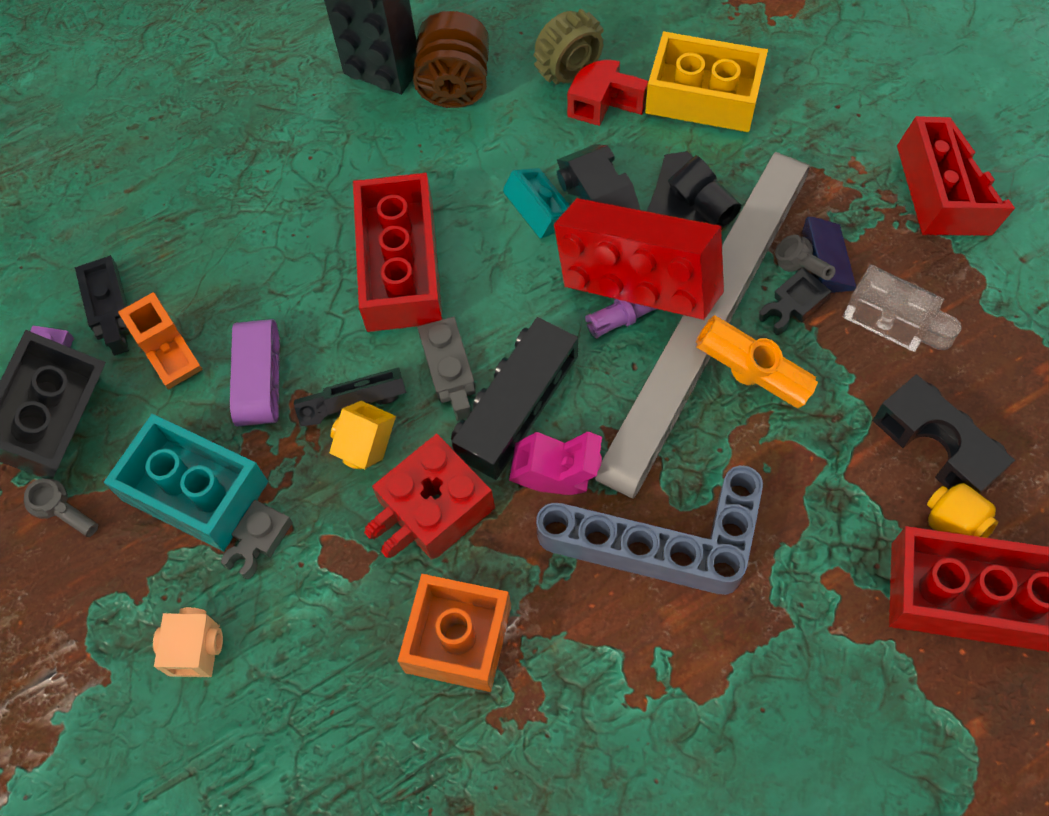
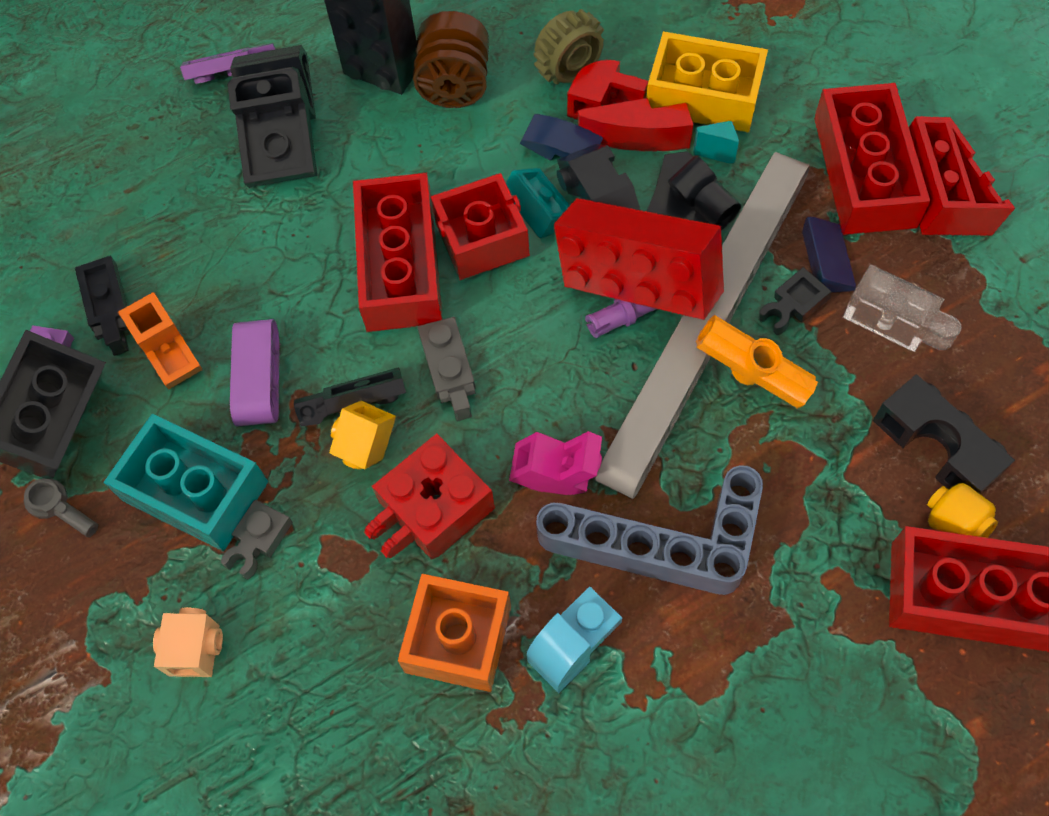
(204, 68): none -> medium lavender hinge
(273, 115): none -> black piece
(481, 226): none -> red brick
(515, 397): black brick -> none
(556, 136): none -> dark blue slope
(569, 639): none -> medium azure brick
(638, 127): none -> red slope
(717, 142): none -> teal slope
(796, 253): dark grey plate -> none
(870, 159): none -> red brick

